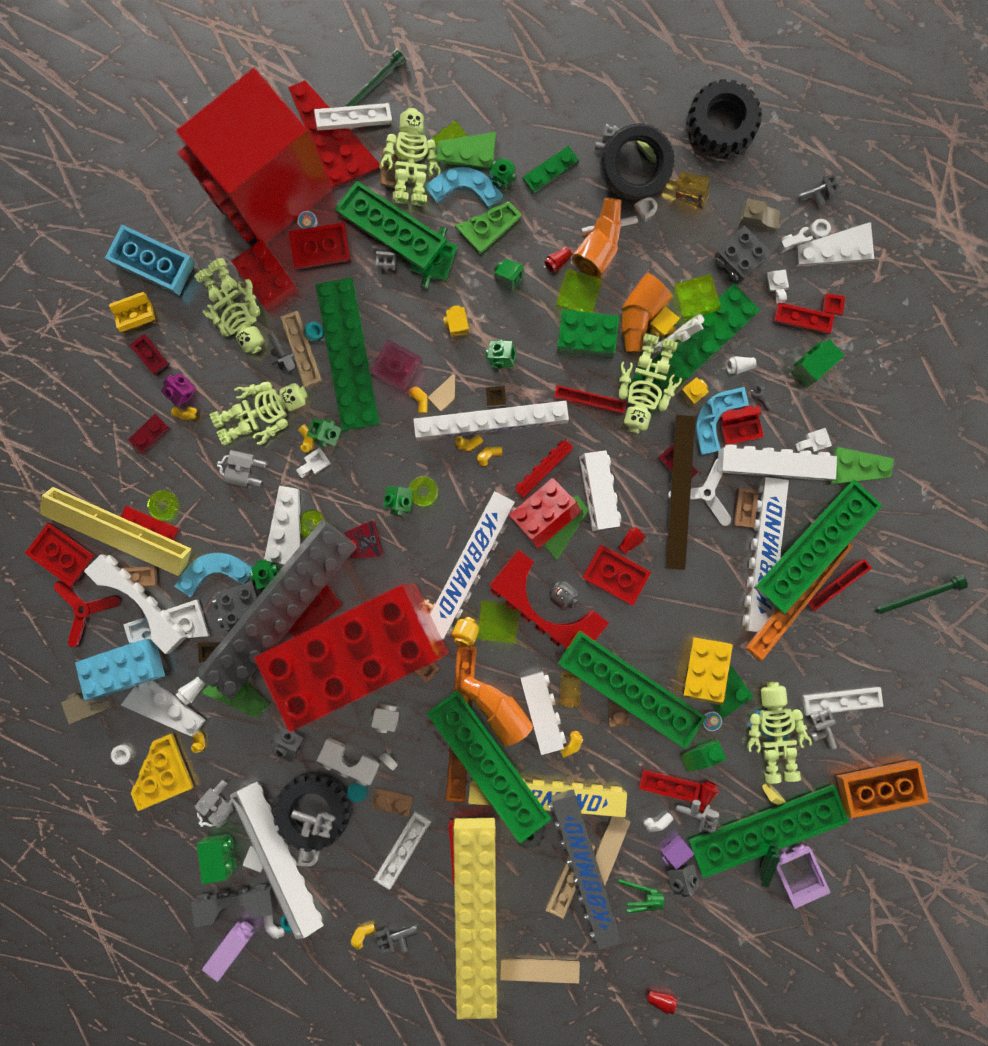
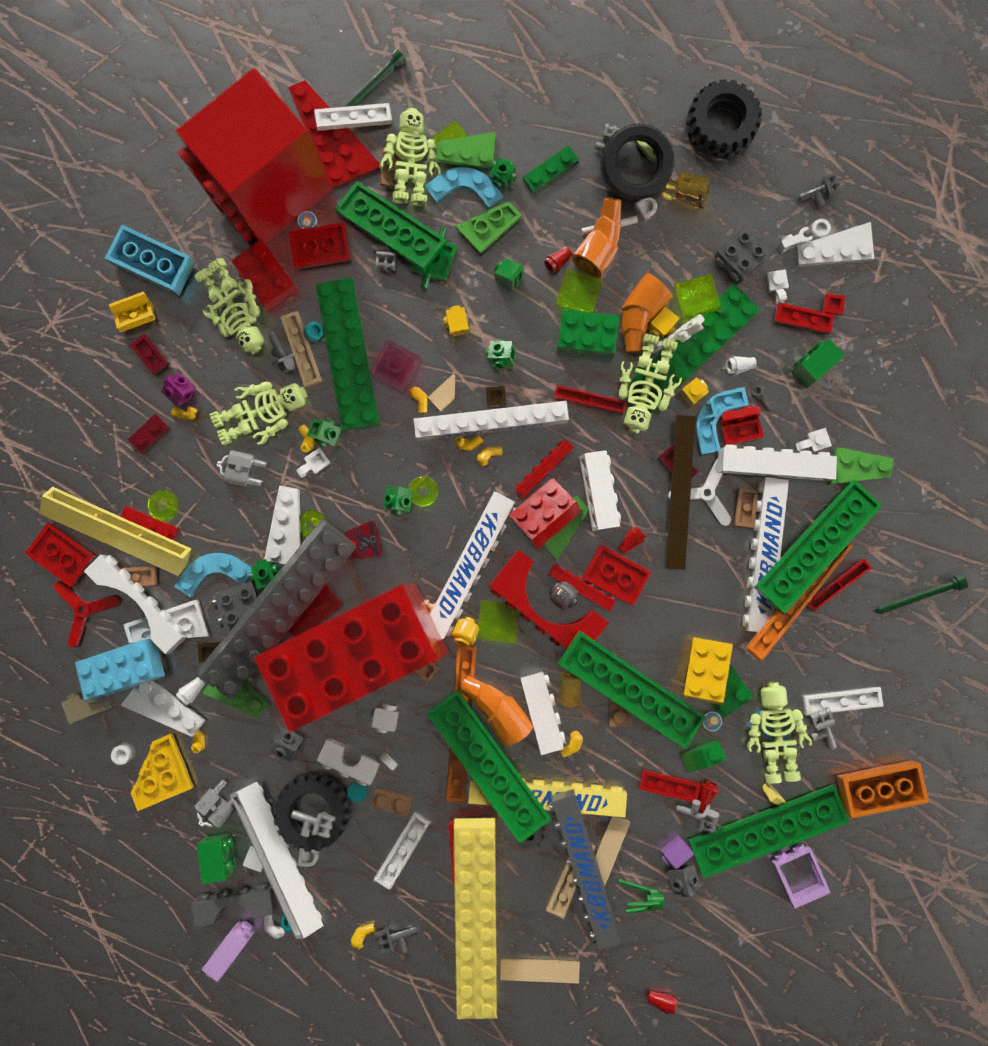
(585, 589): none -> red piece
(660, 825): white arm -> none
(759, 215): dark tan arch -> none
(769, 865): dark green tile -> none

